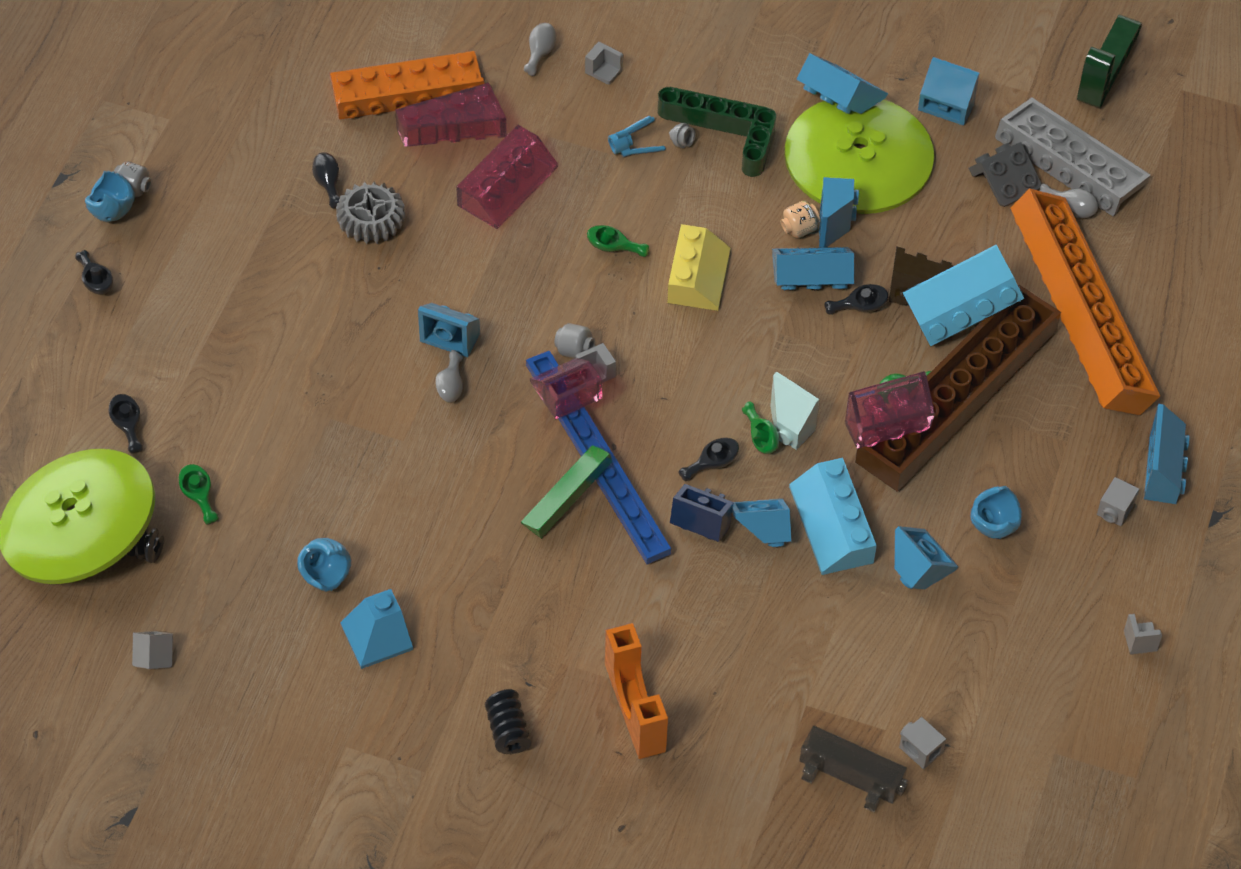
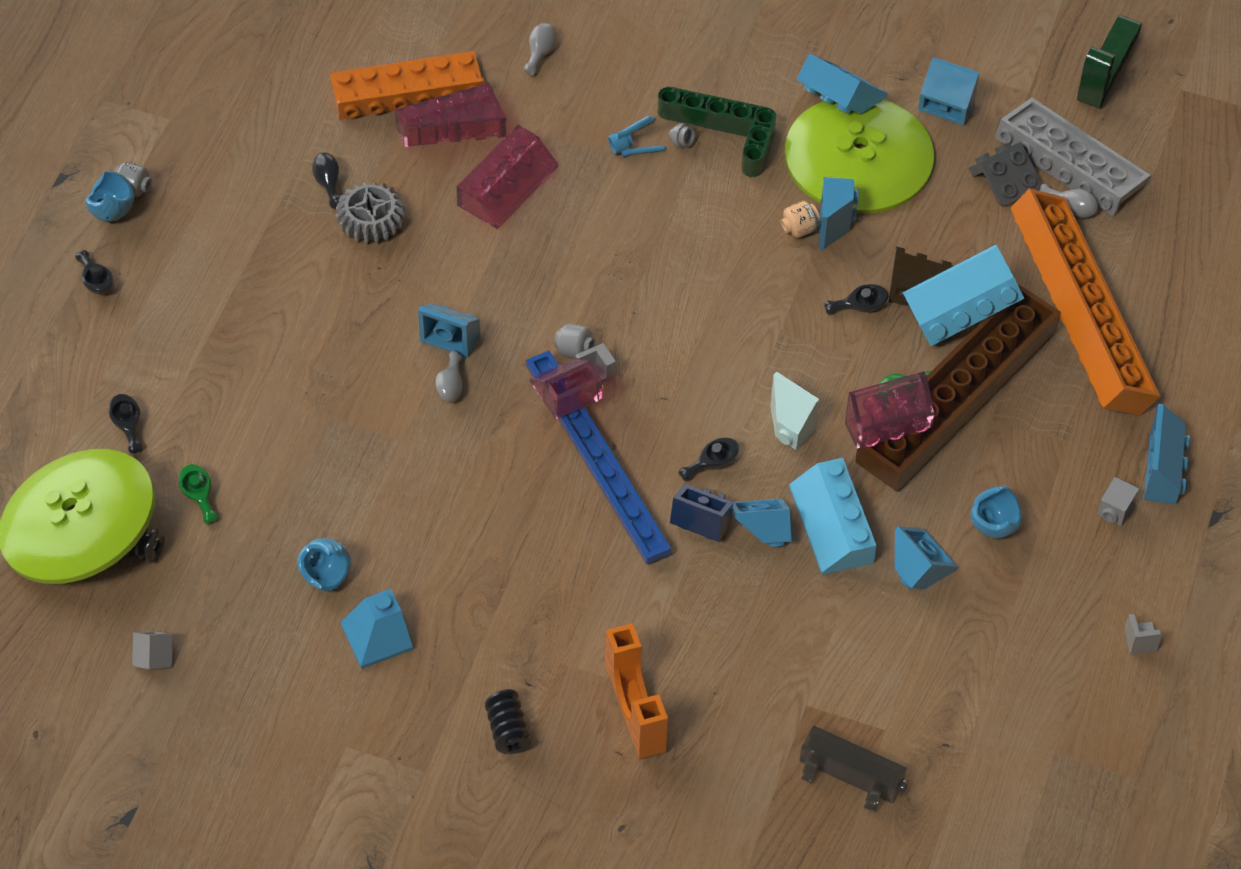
(567, 491): slope -> none
(603, 63): light grey panel -> none
(611, 240): green piece -> none
(698, 269): light yellow slope -> none
(763, 432): green piece -> none
(813, 267): dark azure slope -> none
(922, 742): light grey brick -> none

